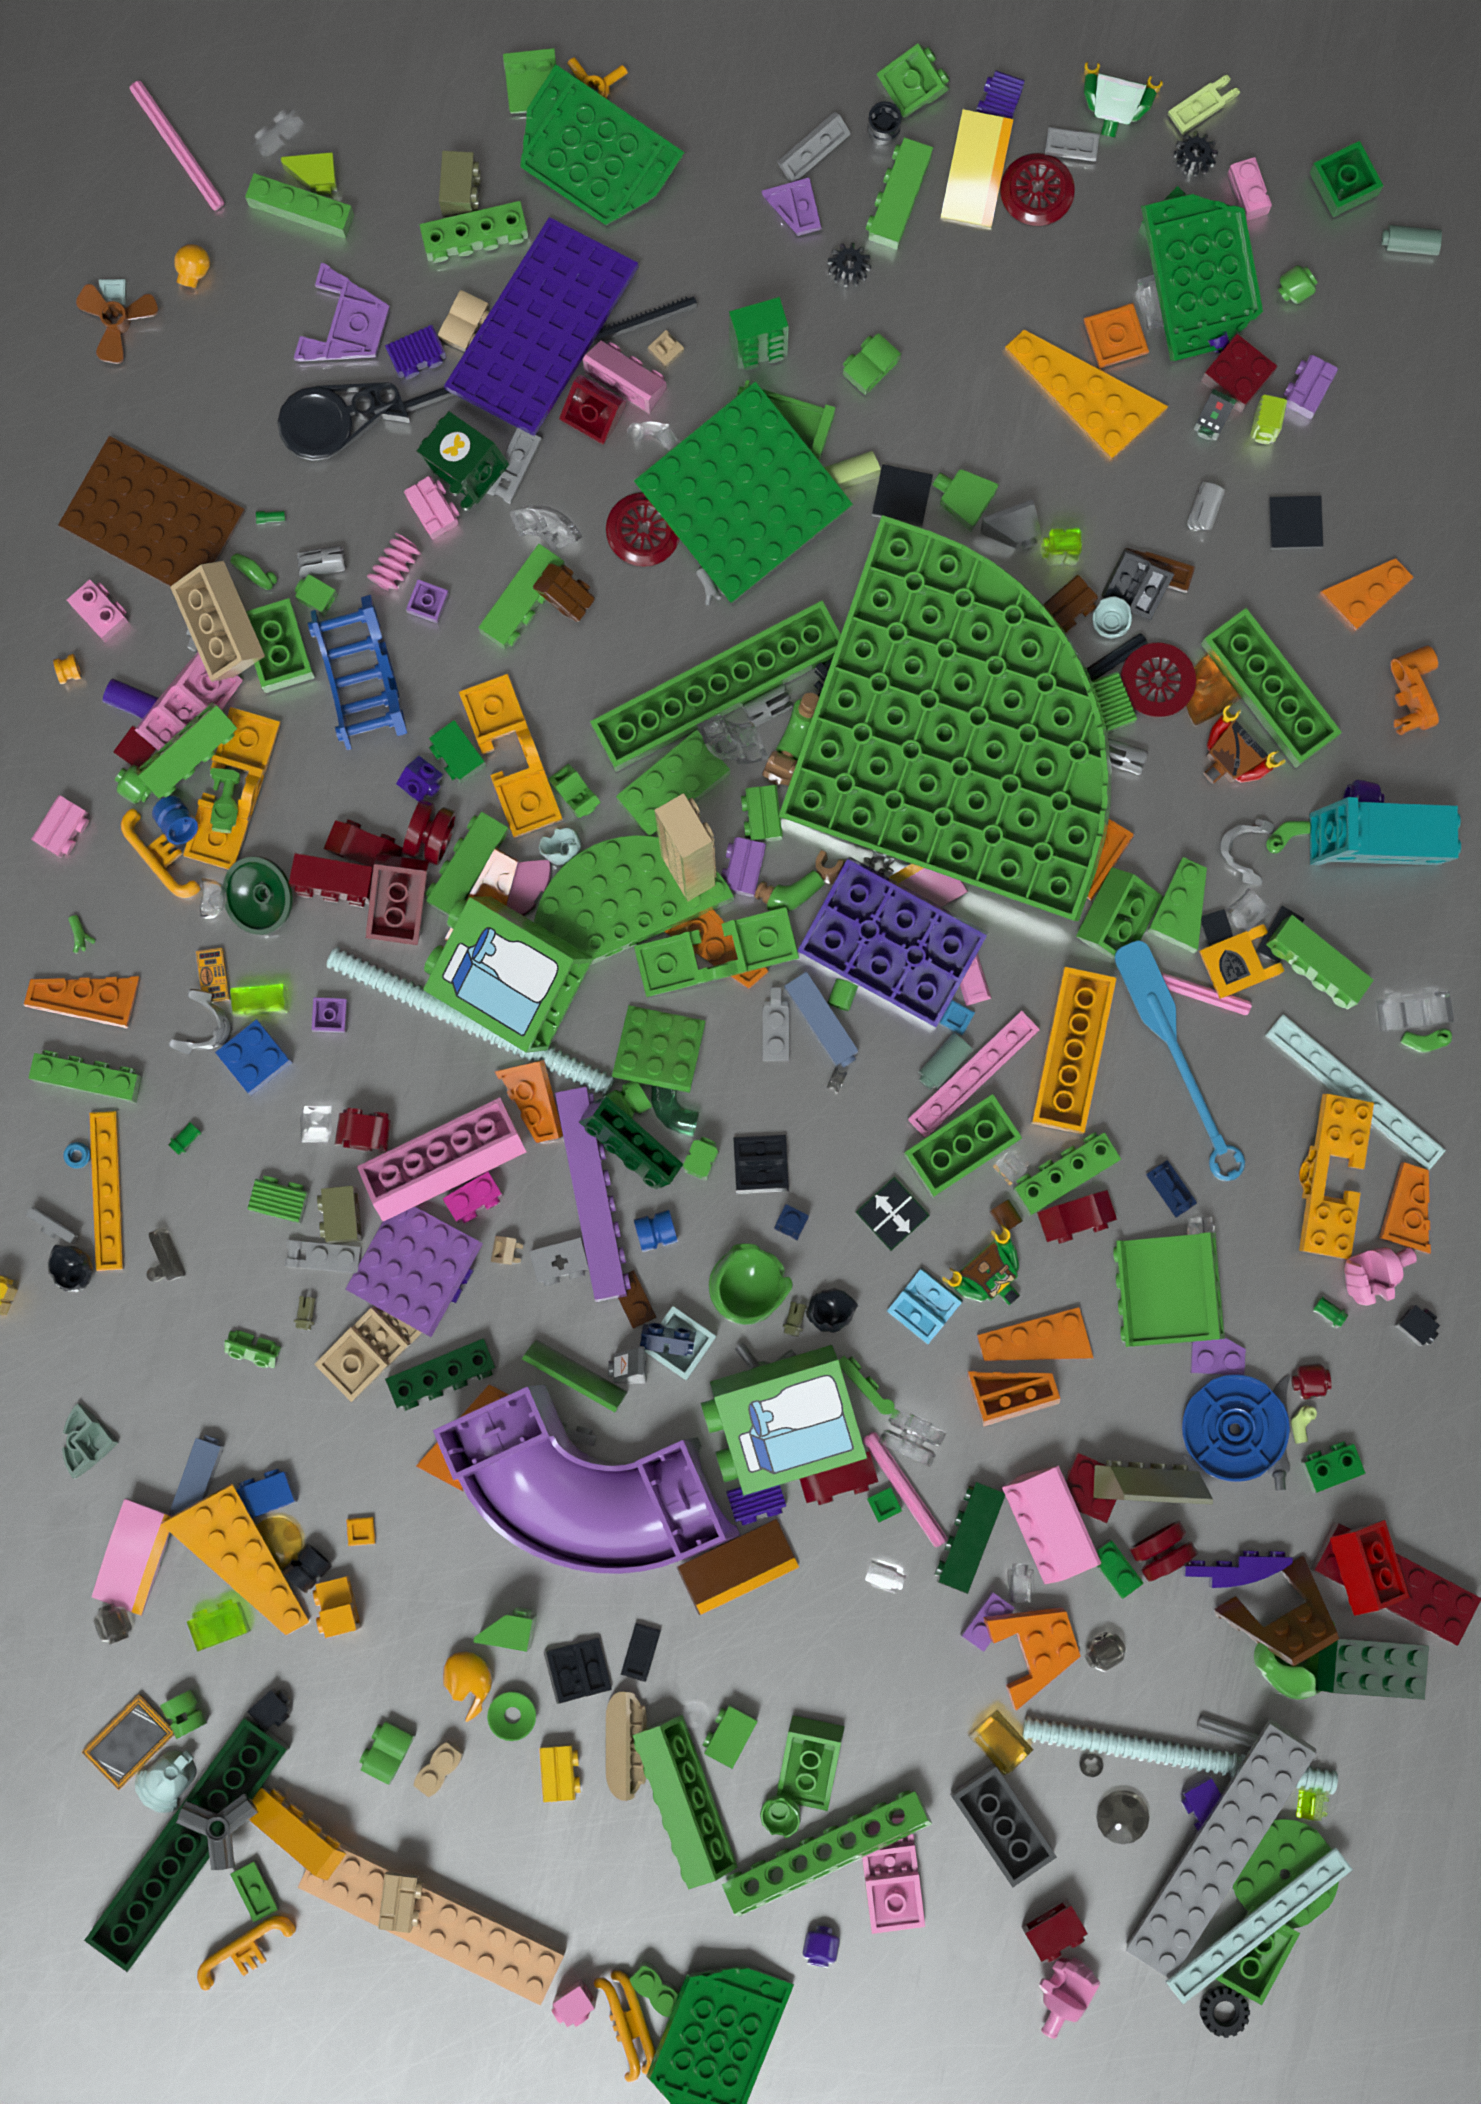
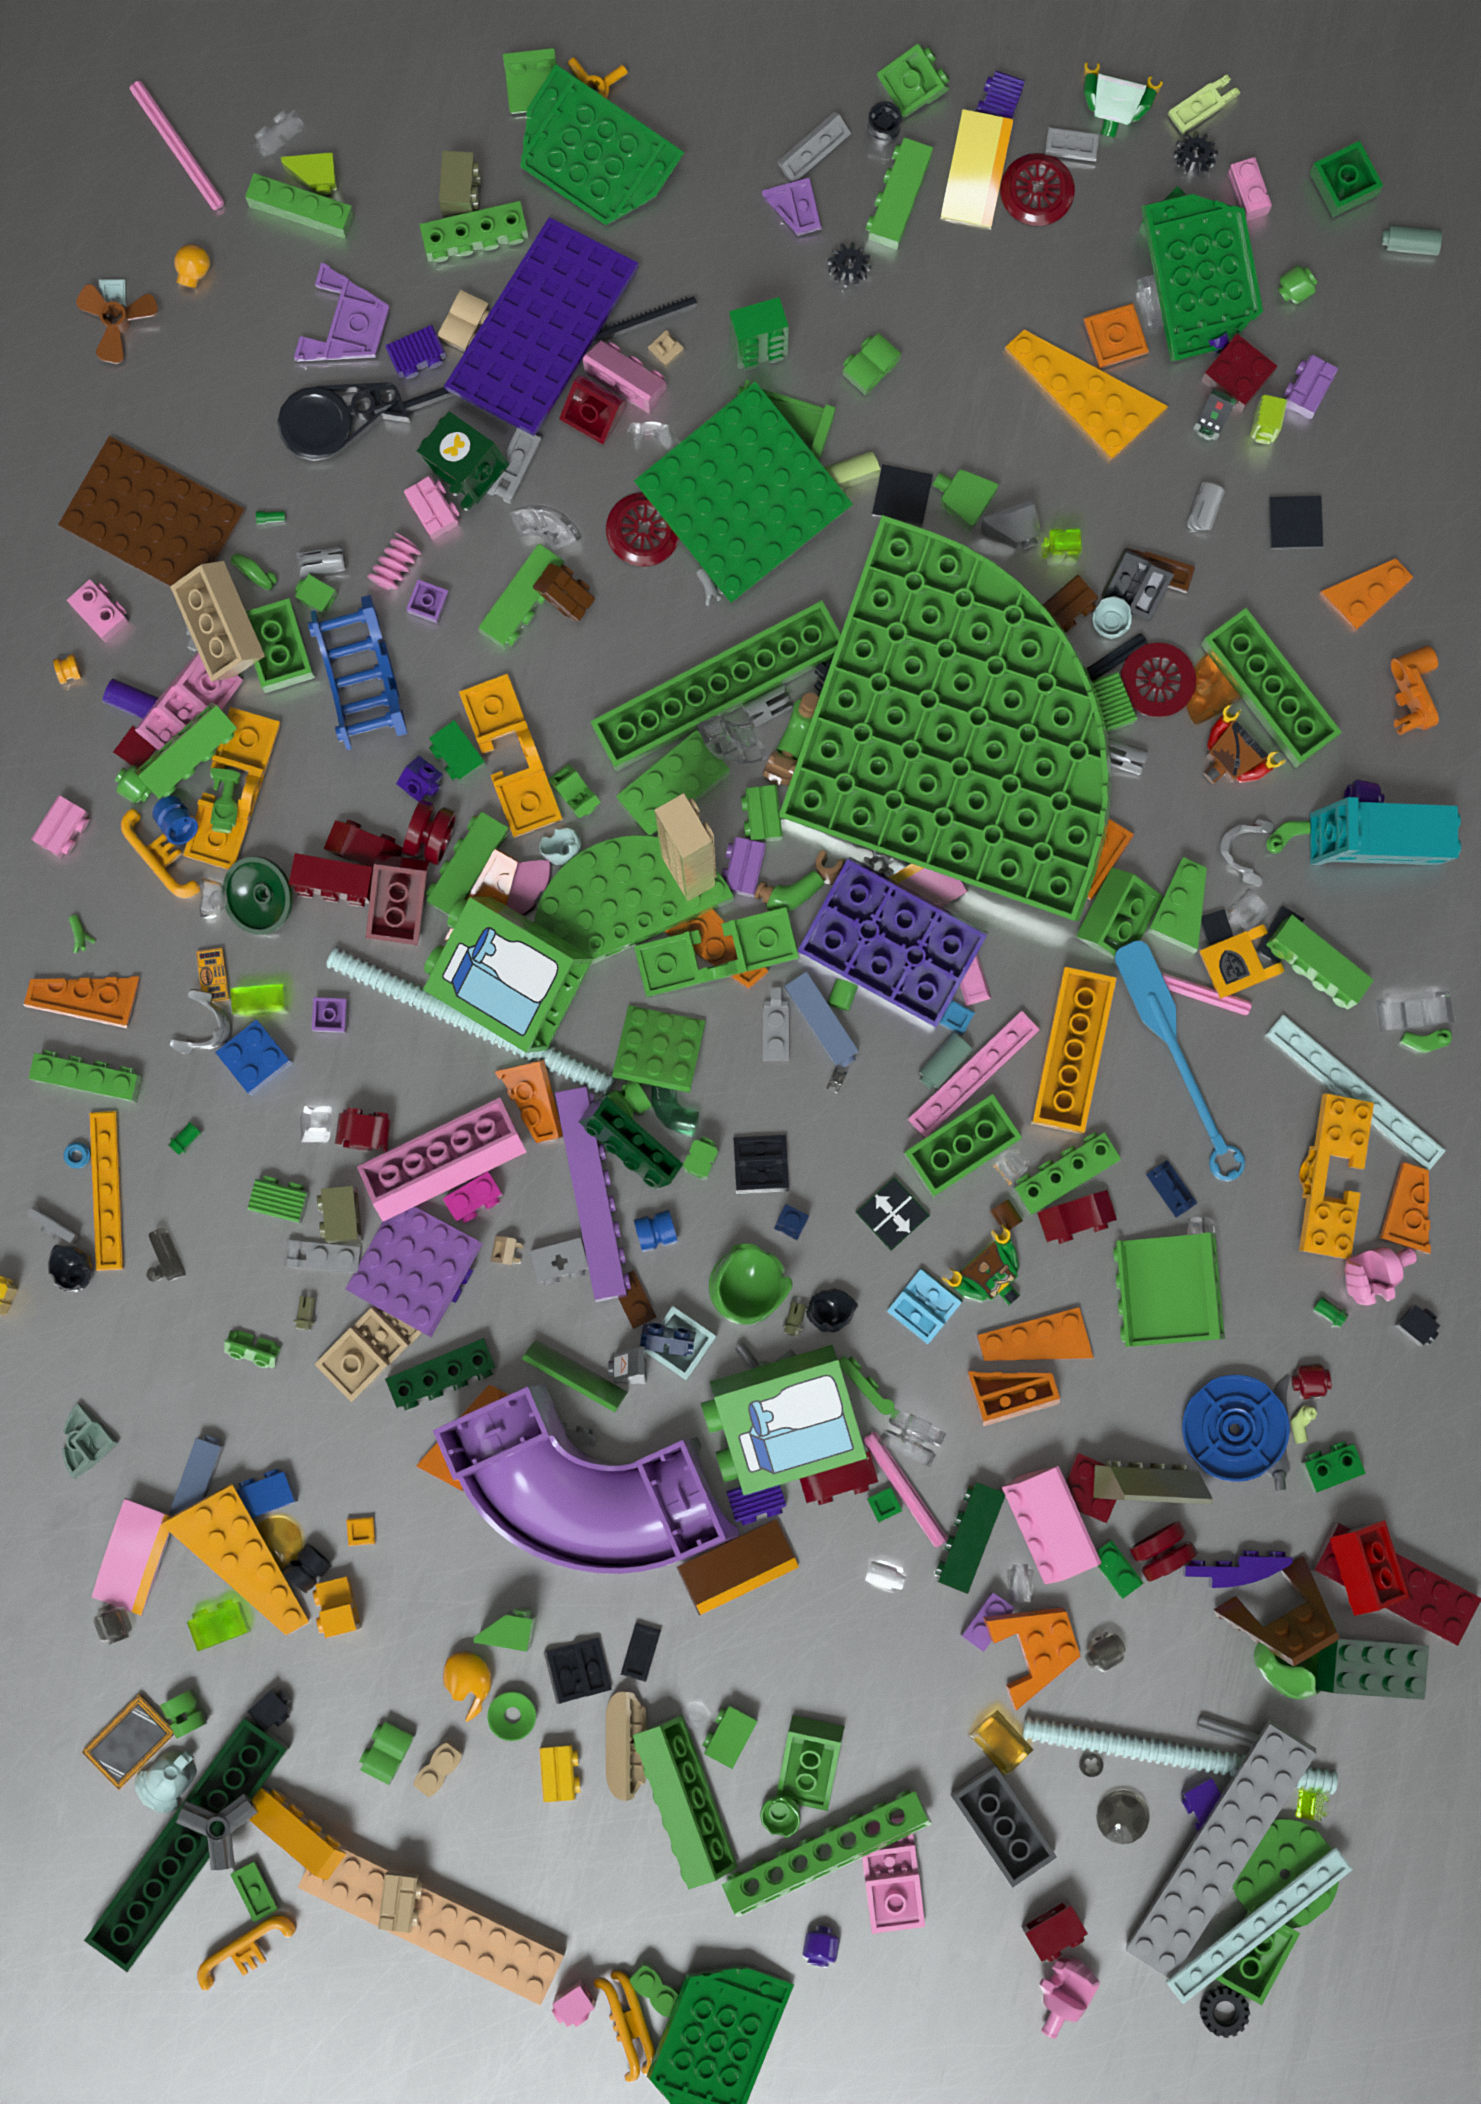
(1217, 1357): medium lavender wing -> none

